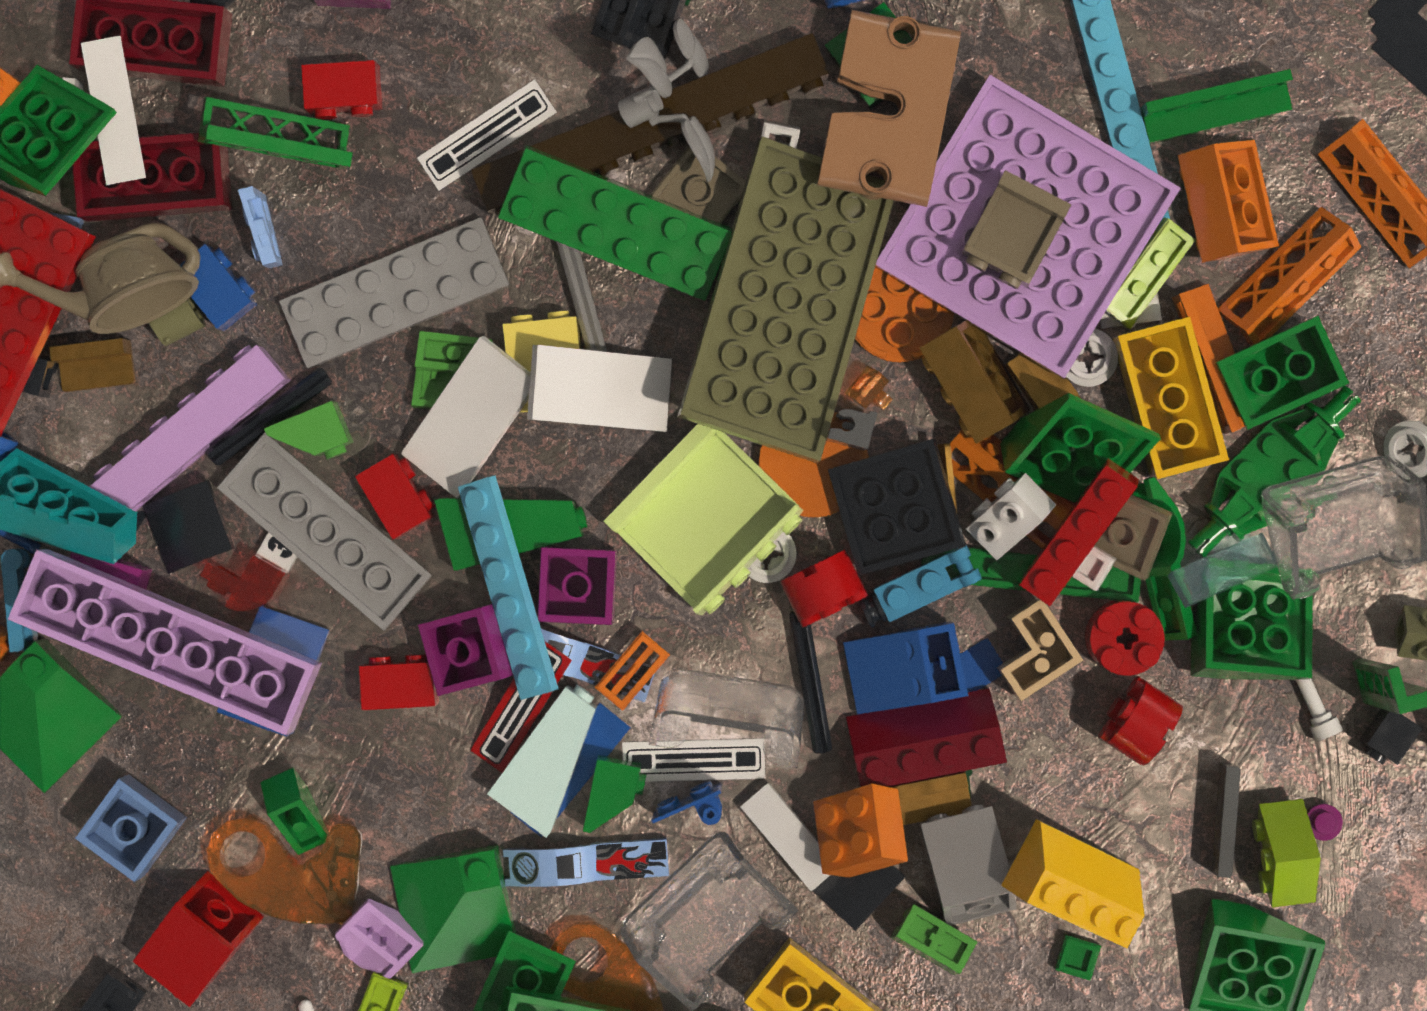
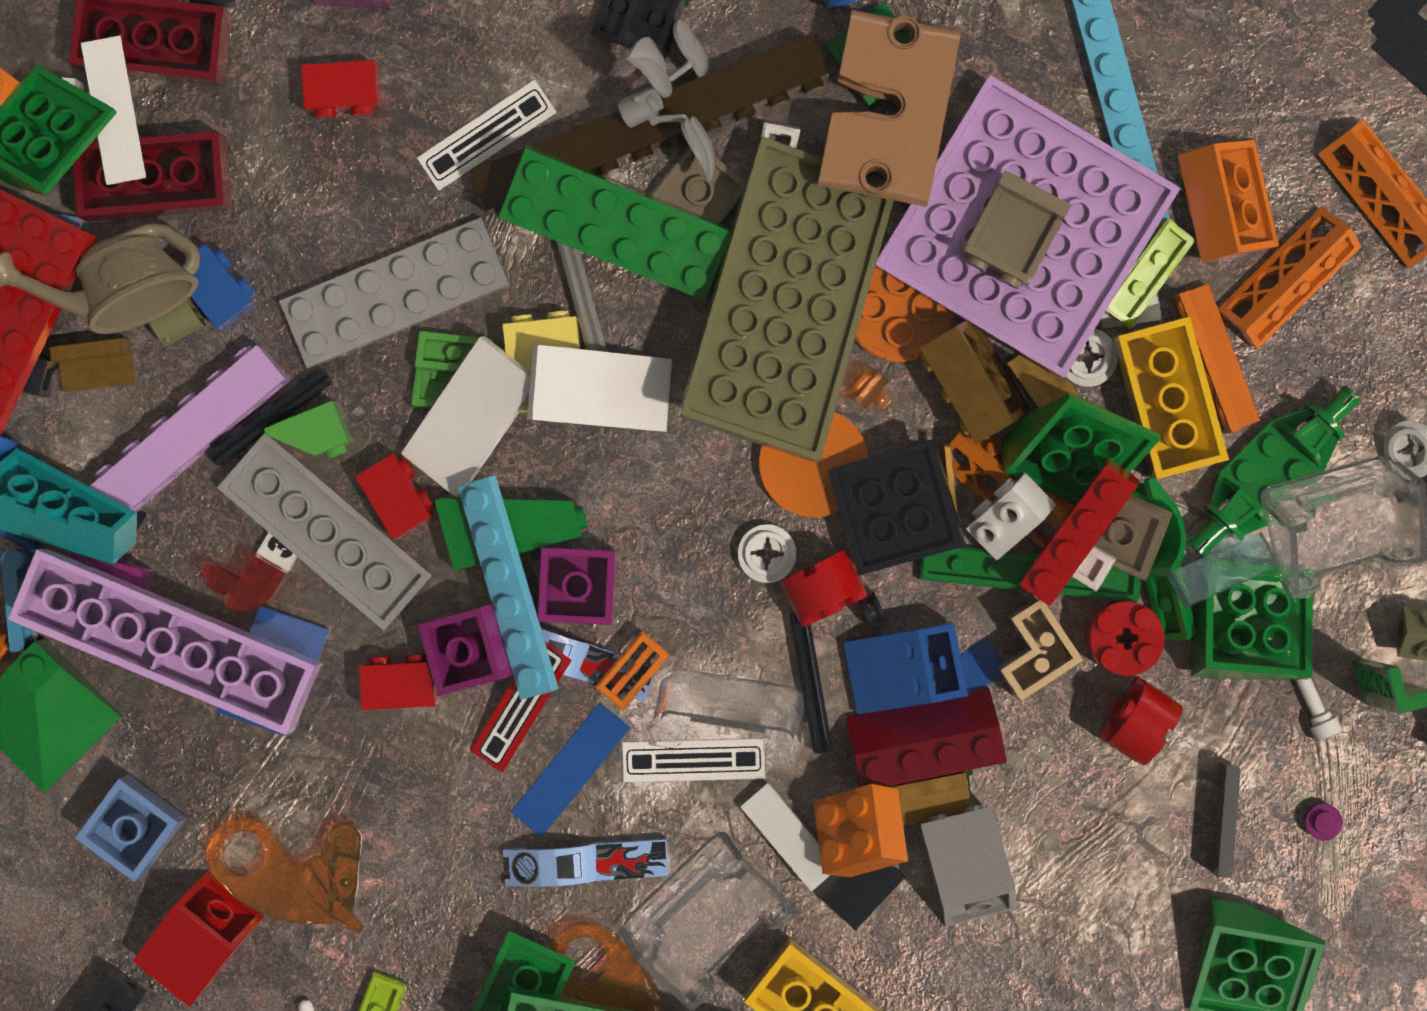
(188, 527): black slope -> none
(258, 217): light blue wing -> none
(278, 145): green fence -> none
(294, 811): green slope -> none
(378, 939): lavender slope -> none
(454, 906): green slope -> none
(543, 767): light aqua slope -> none
(612, 790): green slope -> none
(702, 796): blue hinge -> none
(705, 517): yellowish green panel -> none
(860, 428): dark grey hinge -> none
(926, 584): dark azure plate -> none
(934, 940): bright green hinge -> none
(1077, 884): yellow slope -> none
(1077, 957): green tile -> none
(1217, 106): green fence -> none
(1282, 372): green slope -> none
(1288, 853): lime brick -> none
(1389, 737): black brick -> none

